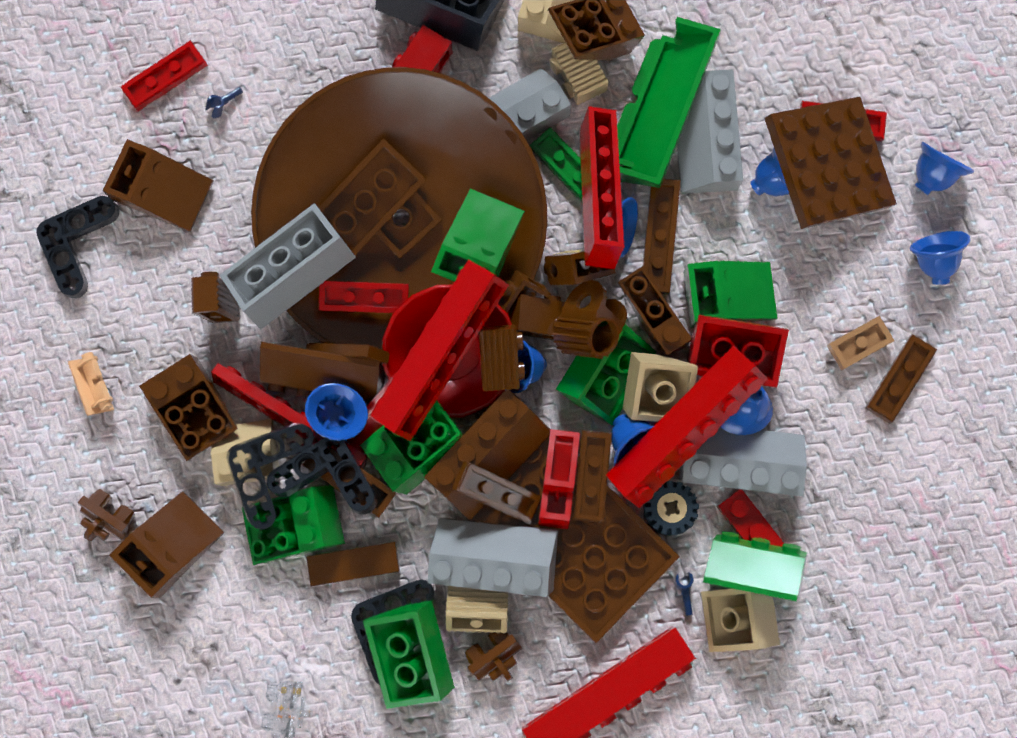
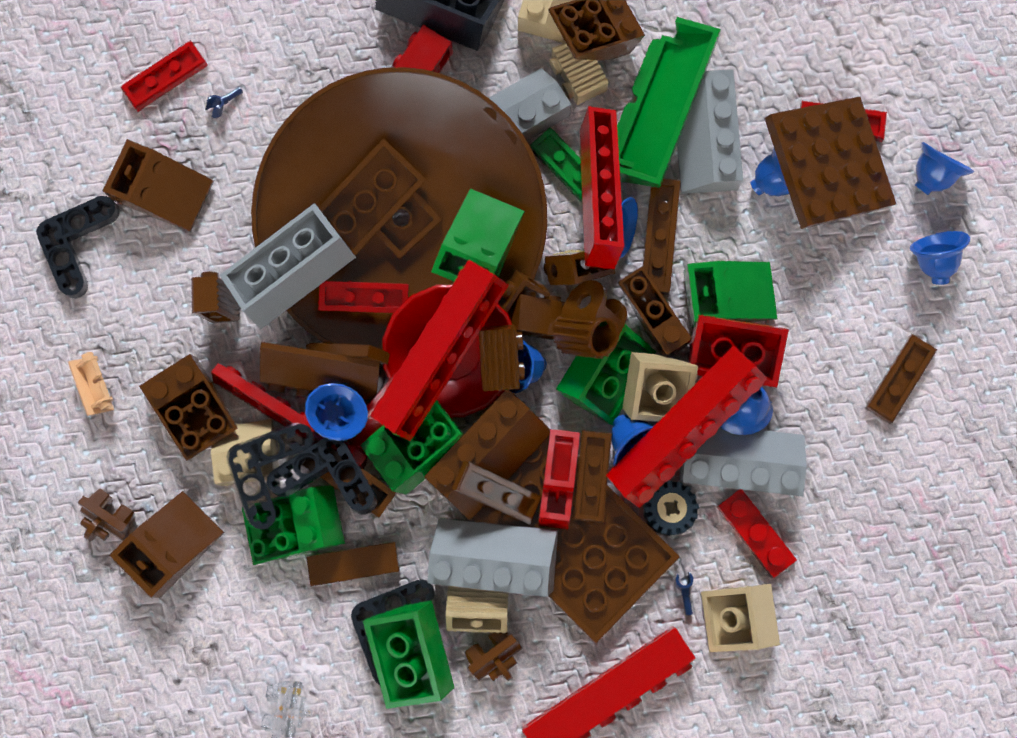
(756, 566): slope -> none
(860, 343): medium nougat plate -> none

